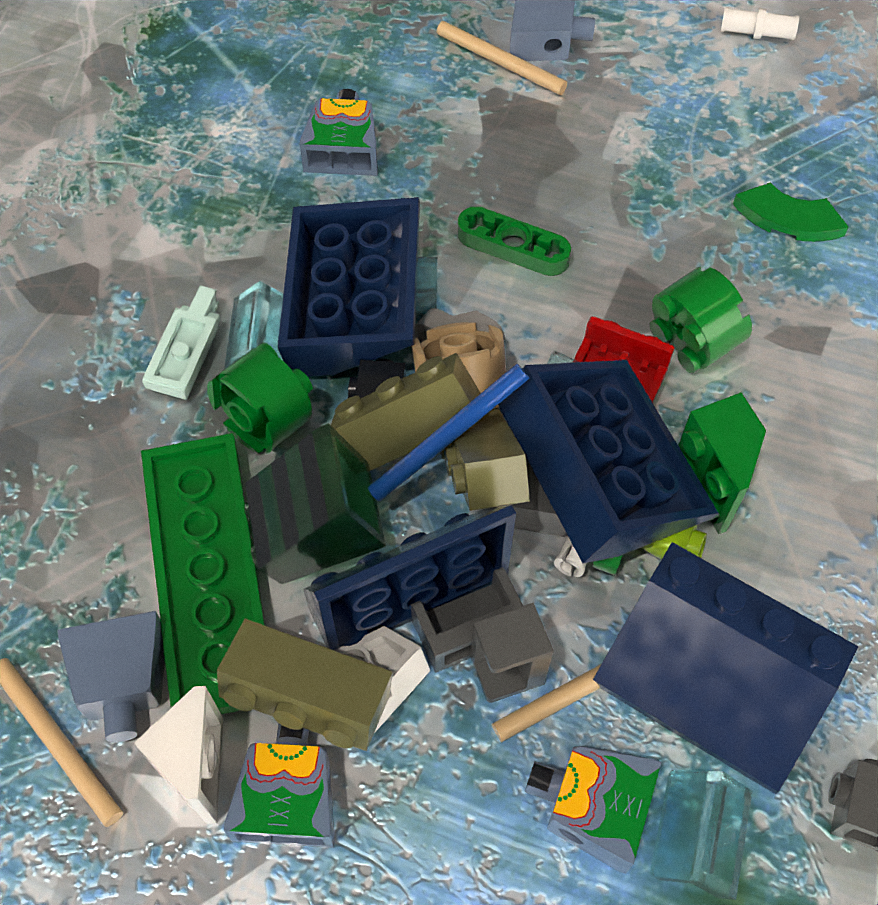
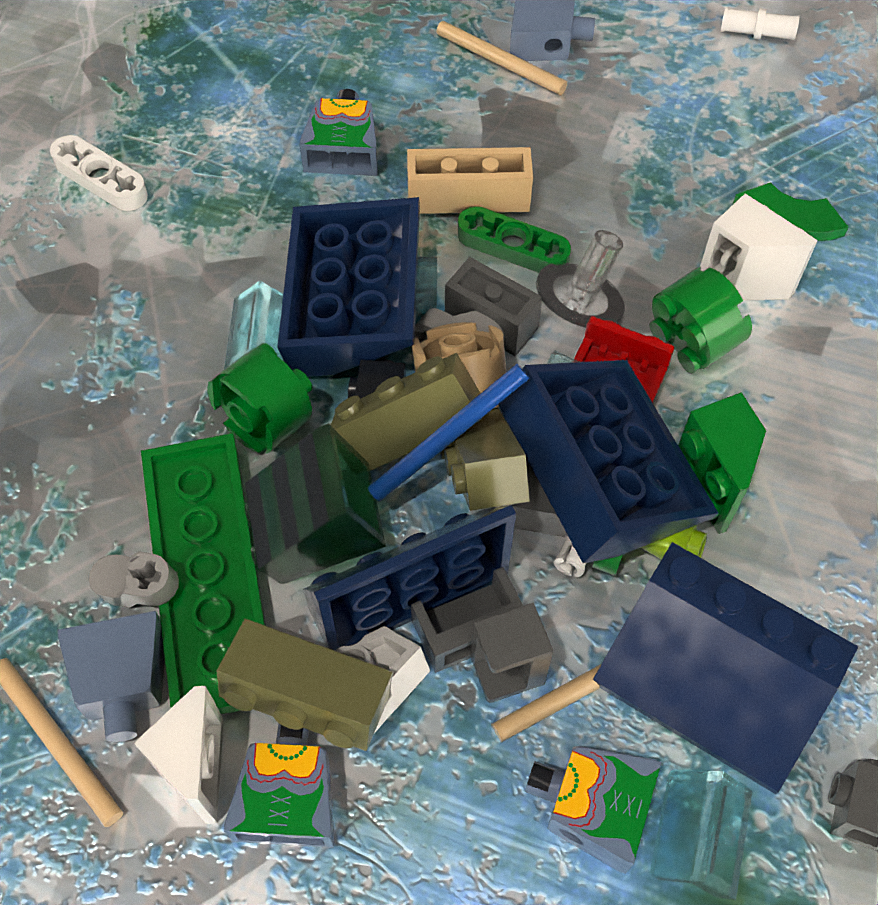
(106, 187): none -> white beam
(133, 580): none -> light grey piece
(184, 346): light aqua hinge -> none
(470, 177): none -> tan brick
(498, 297): none -> dark grey panel
(582, 289): none -> clear piece
(758, 251): none -> white slope

